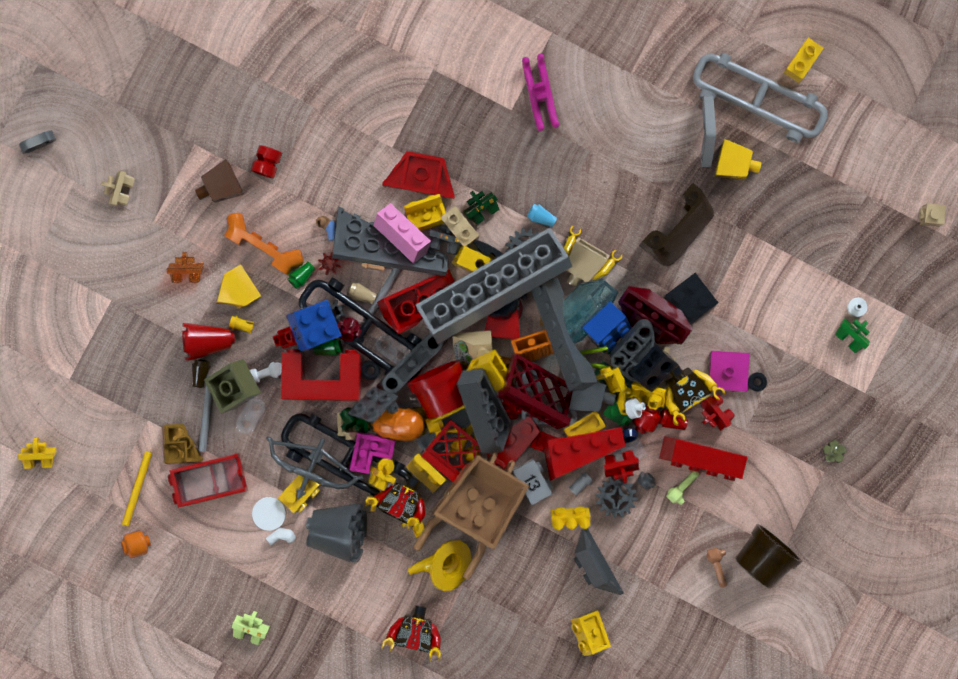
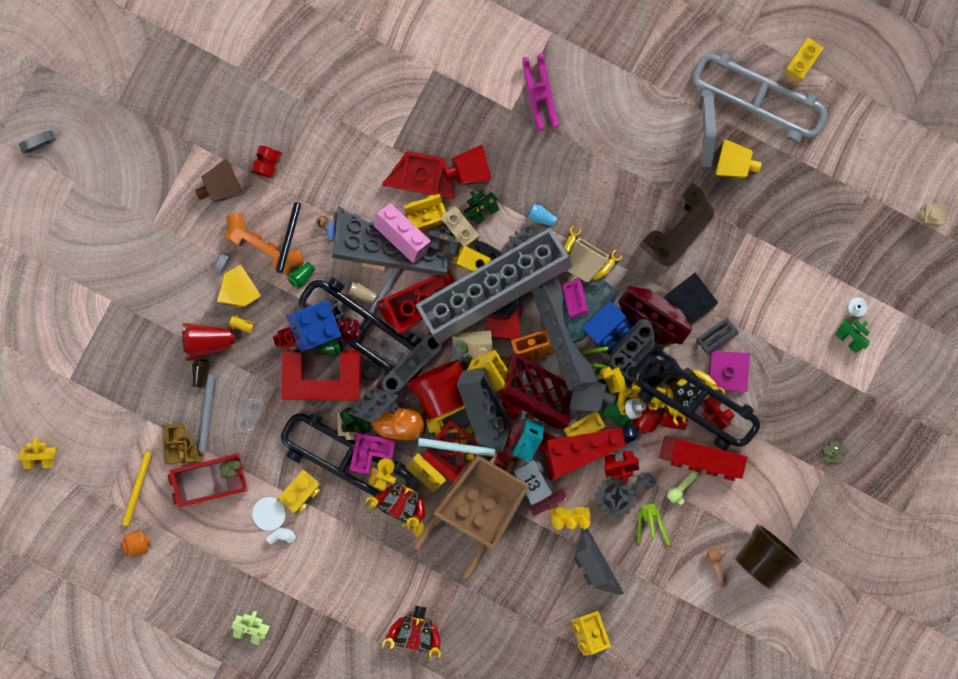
(121, 180): tan hips -> none
(185, 265): clear orange hips -> none
(222, 264): none -> light grey tile
(229, 468): none -> olive plant
(232, 386): olive brick -> none
(274, 370): white leg -> none
(288, 237): none -> black bar
(315, 456): dark grey piece -> none
(324, 262): clear red gear -> none
(338, 531): dark grey cone -> none
(446, 565): yellow piece -> none
(456, 447): none -> light aqua bar
(470, 167): none -> red torso
(526, 441): none -> teal torso
(548, 503): none -> clear pink axle
(575, 299): none -> dark pink tile
(580, 483): light grey pin -> none
(649, 513): none -> lime plant
(719, 336): none -> dark grey tile
(724, 439): none -> black bar
(763, 381): black plate -> none

